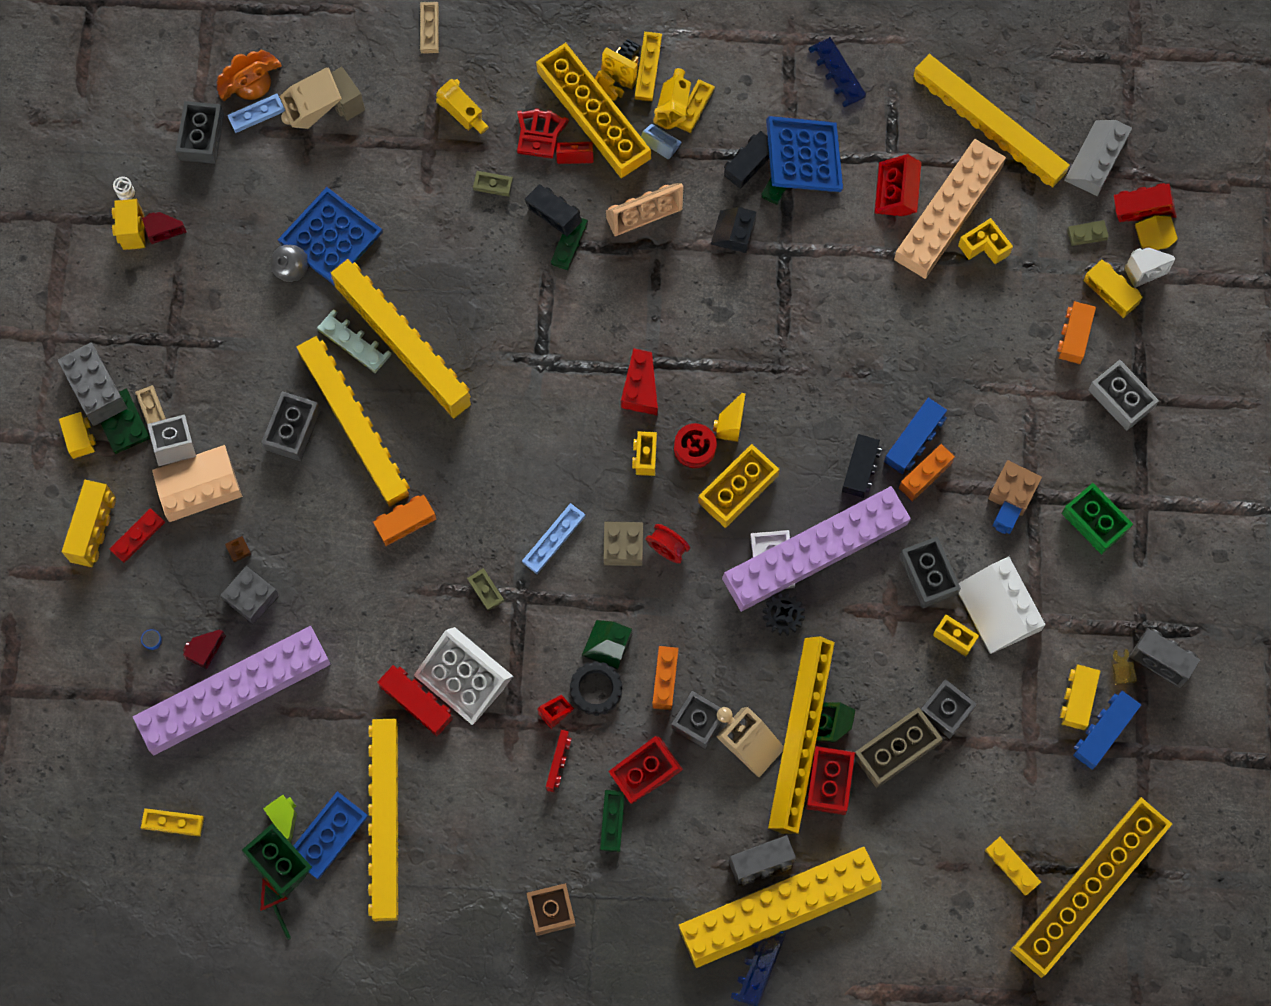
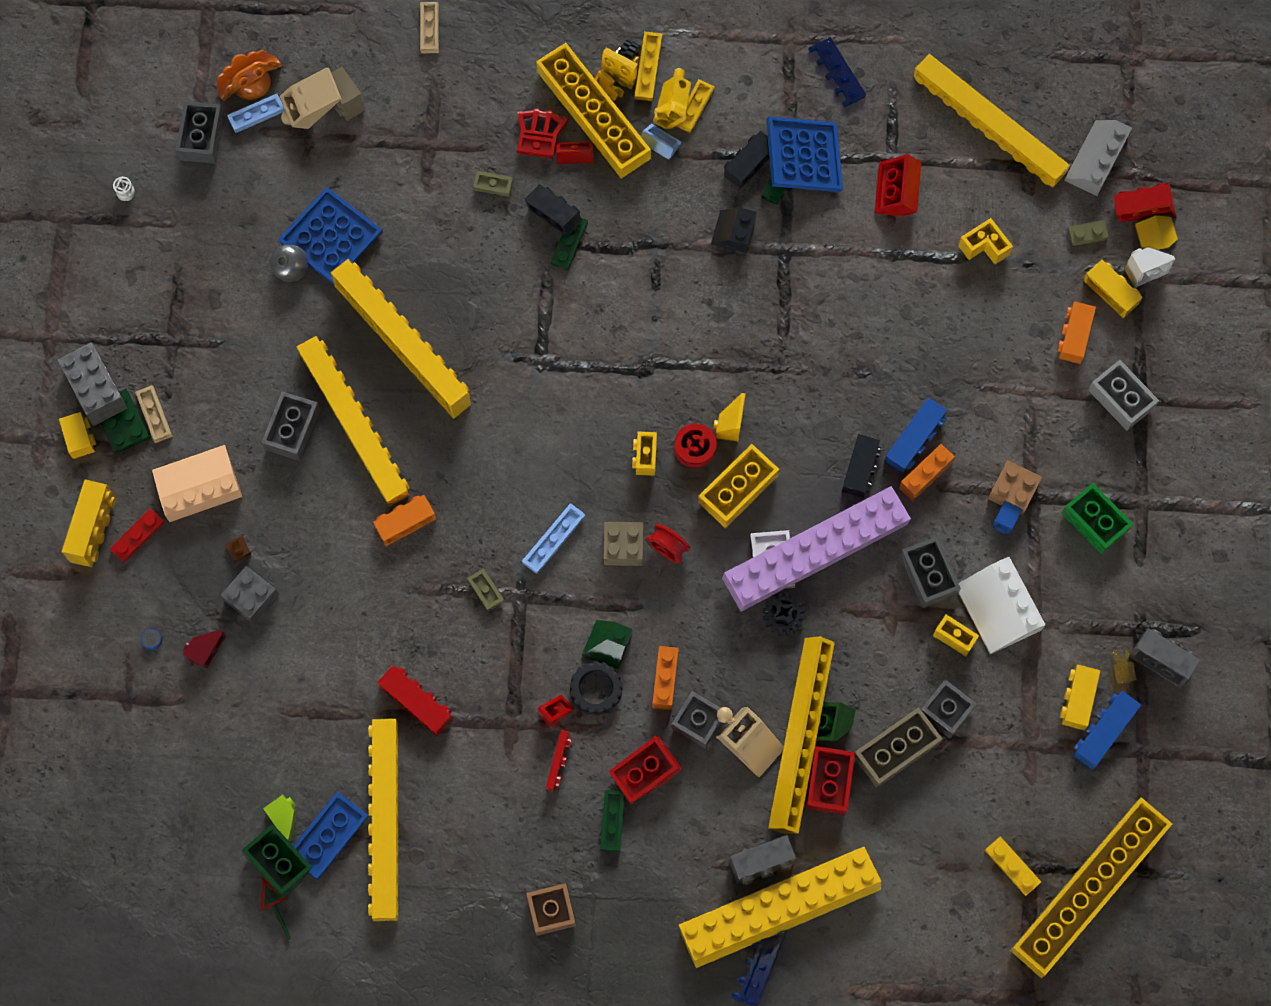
(128, 224): yellow brick -> none
(162, 227): dark red slope -> none
(171, 440): light grey slope -> none
(172, 822): yellow tile -> none
(231, 690): lavender brick -> none
(352, 342): light aqua hinge -> none
(460, 106): yellow piece -> none
(463, 675): white slope -> none
(640, 387): red wedge -> none
(645, 209): light nougat slope -> none
(949, 208): light nougat brick -> none

